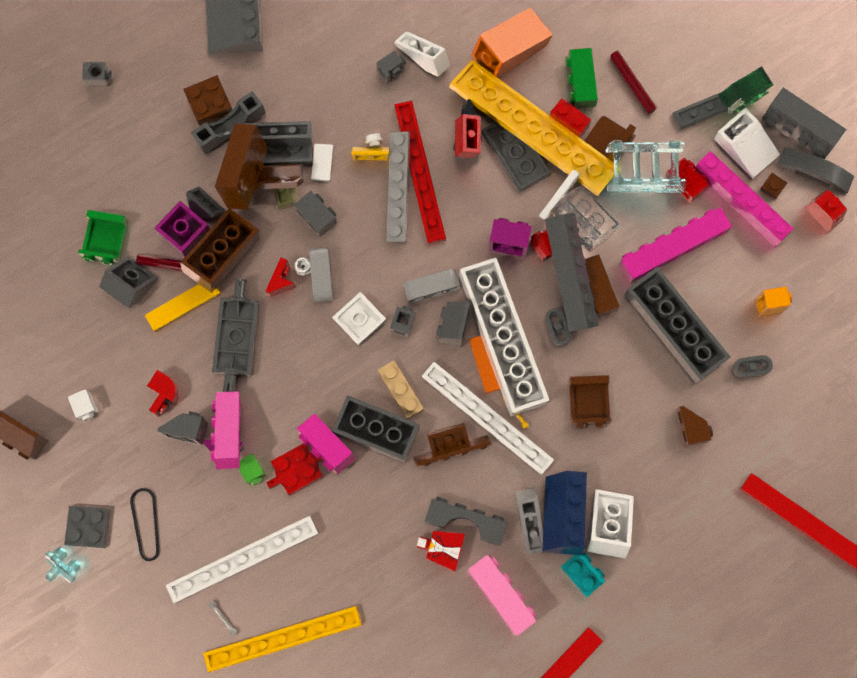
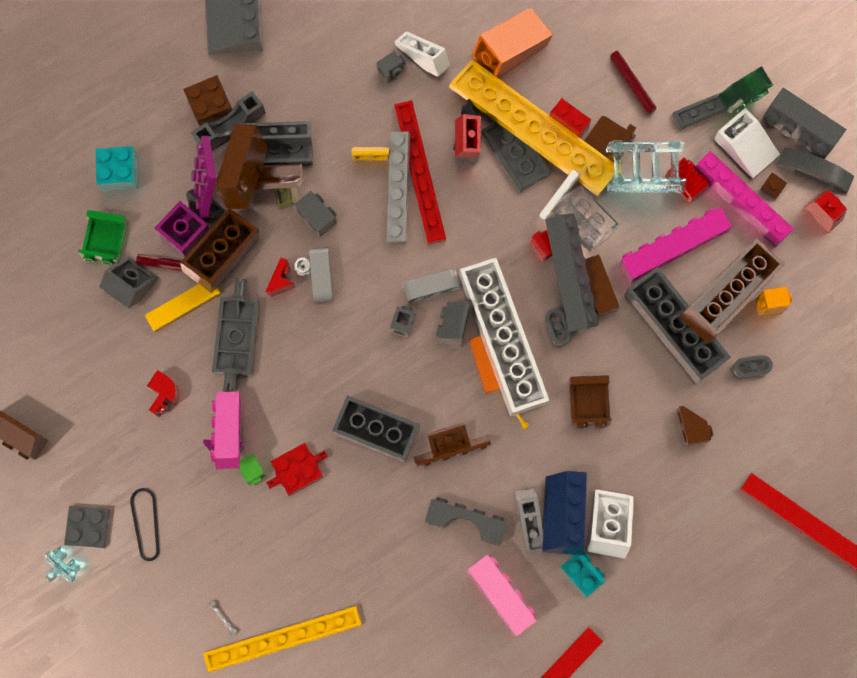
(83, 405): white brick -> none
(91, 69): dark grey brick -> none
(116, 168): none -> teal brick
(186, 428): dark grey slope -> none
(204, 176): none -> magenta plate
(242, 559): white plate -> none
(322, 162): white tile -> none
(325, 444): dark pink brick -> none
(359, 318): white plate -> none
(373, 139): white plate -> none
(400, 389): tan plate -> none
(443, 548): red torso -> none
(487, 418): white plate -> none
(509, 237): magenta brick -> none
(581, 78): green brick -> none
(731, 291): none -> reddish brown brick

